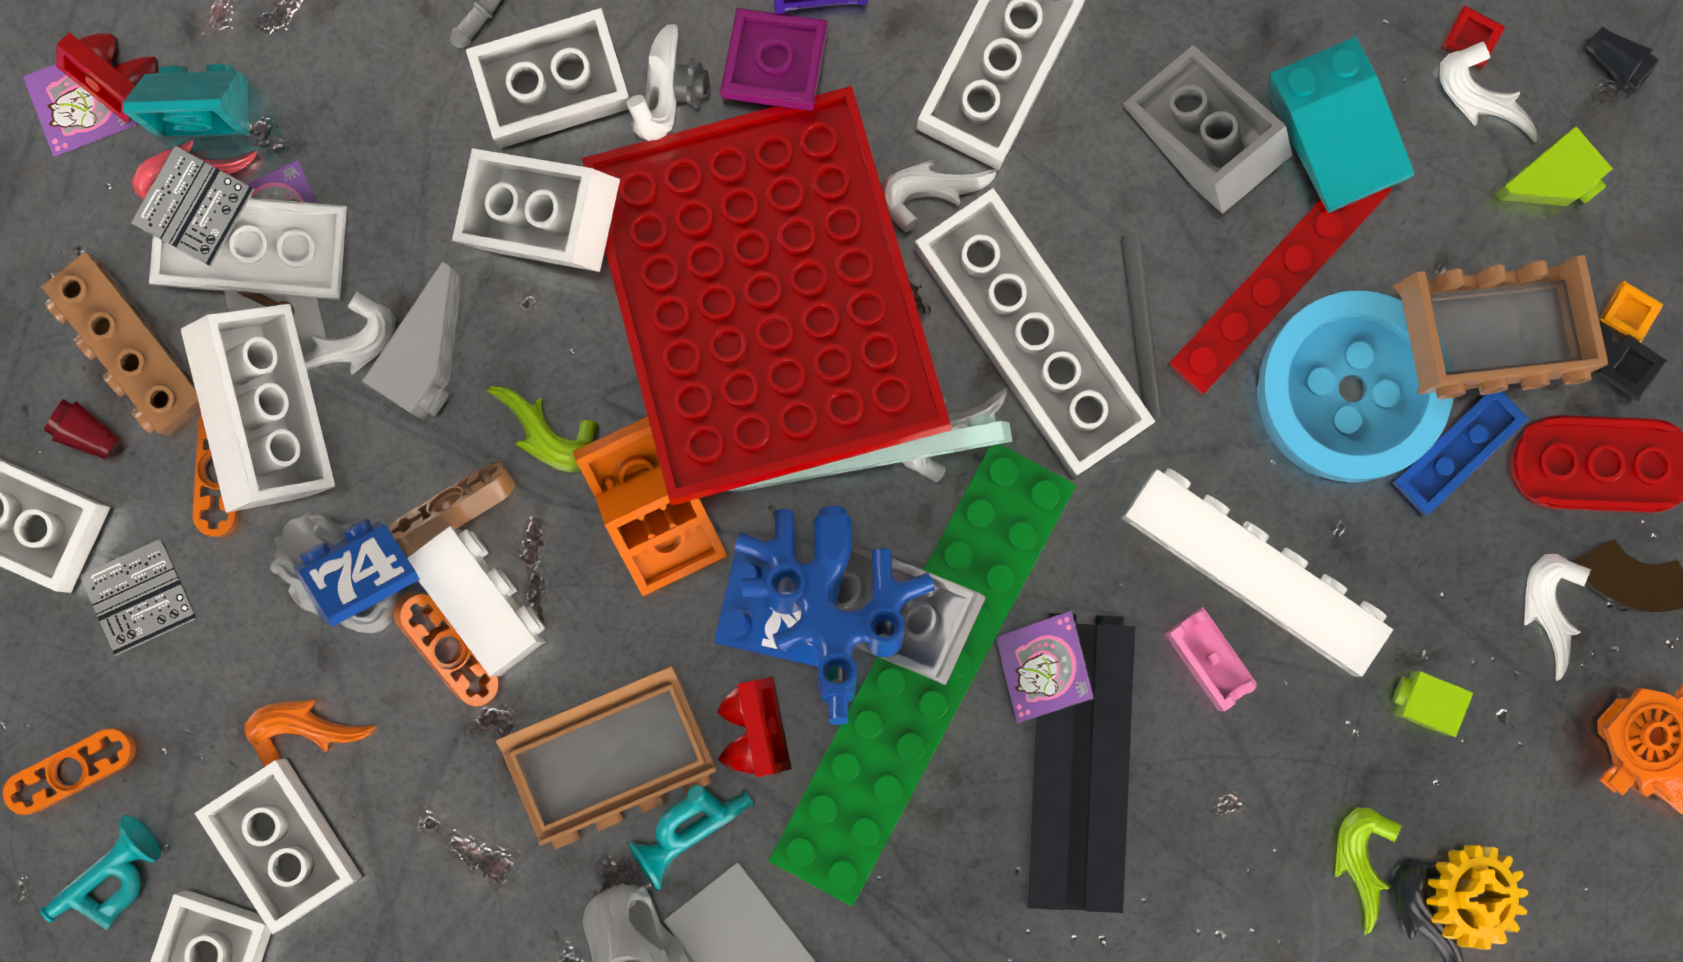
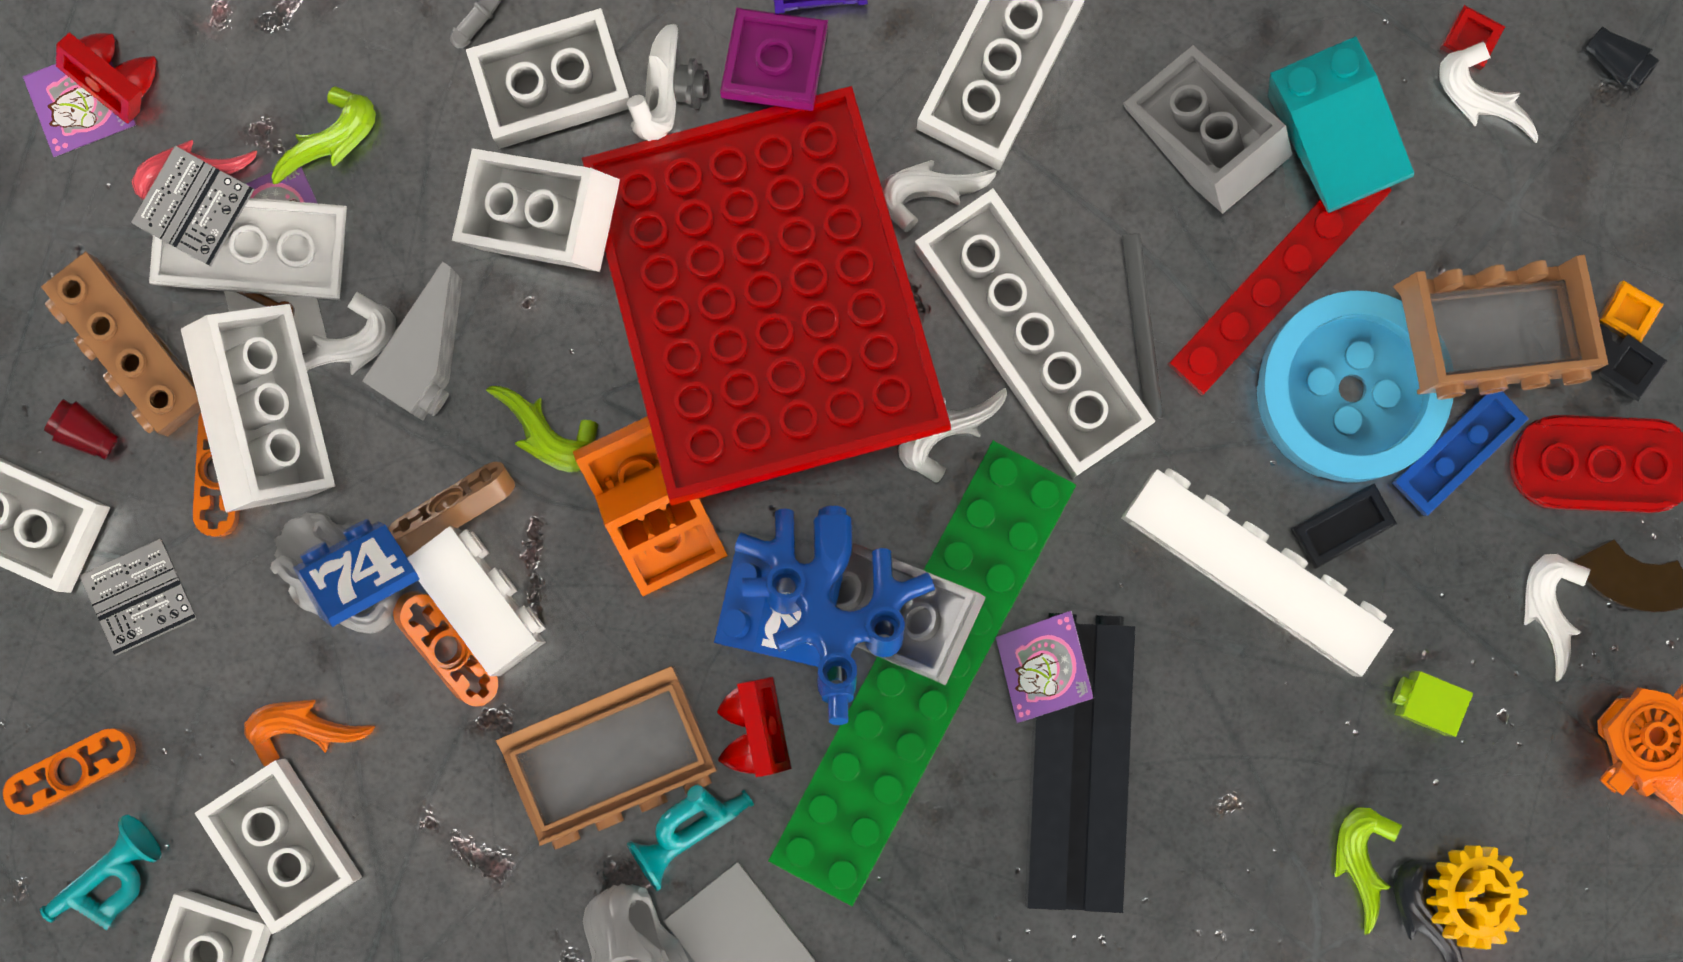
(191, 102): teal slope -> none
(337, 140): none -> lime piece
(980, 432): light aqua plate -> none
(1211, 659): bright pink hinge -> none
(1344, 526): none -> black tile
(1560, 174): lime slope -> none

